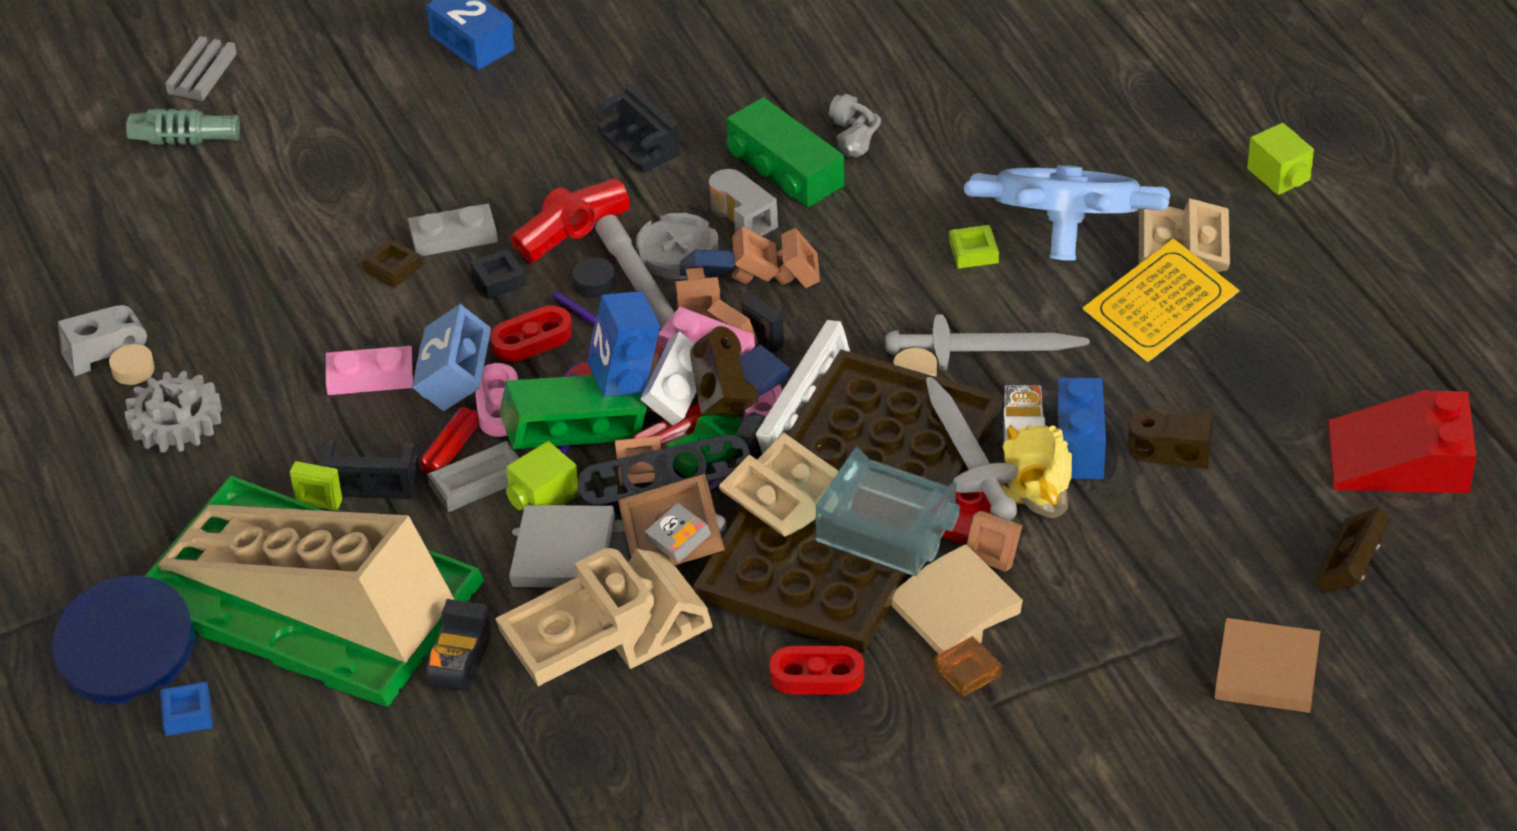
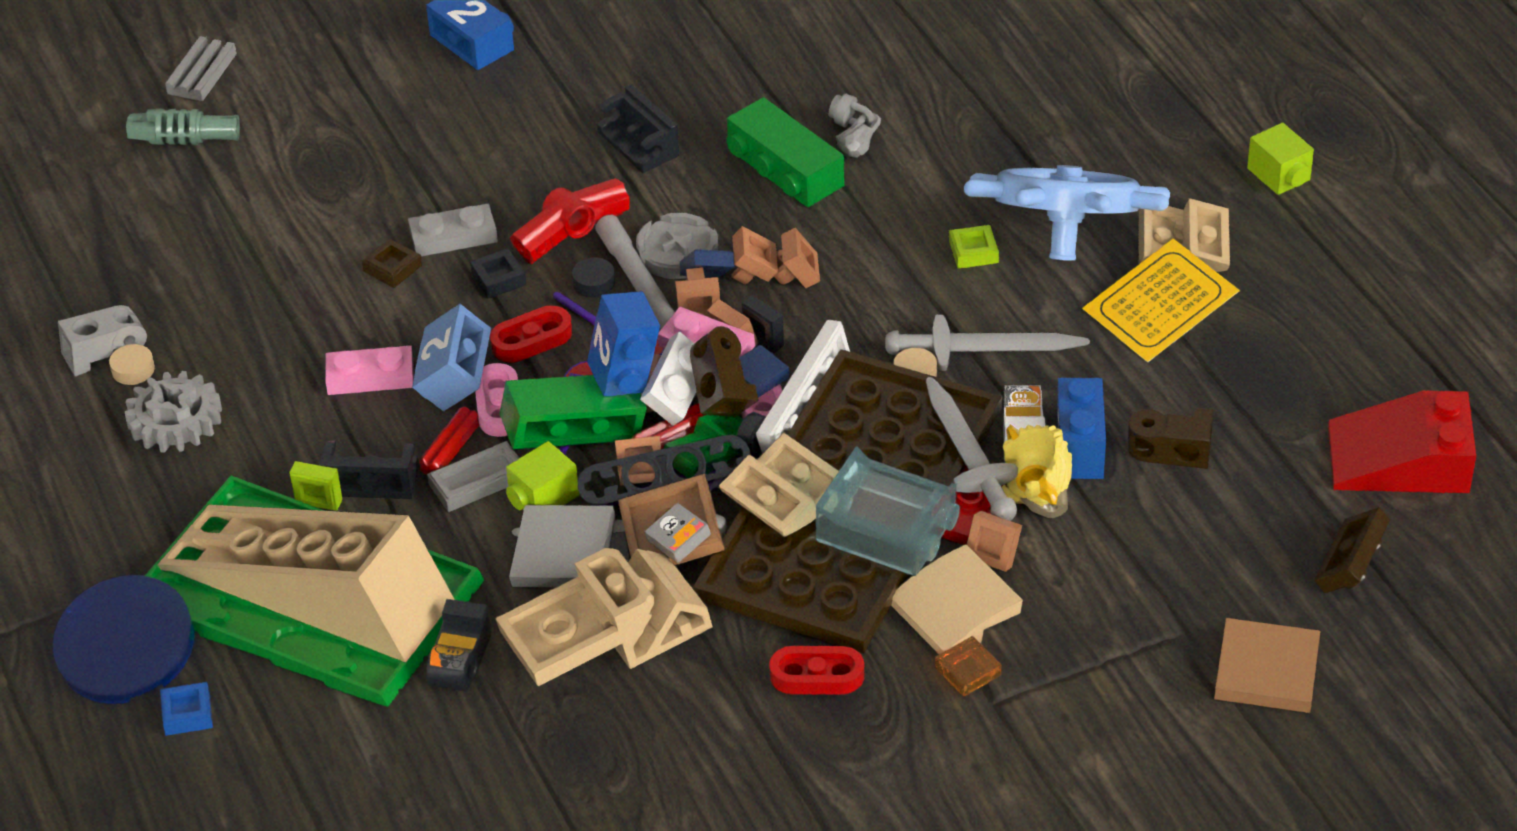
(742, 202): light grey leg -> none

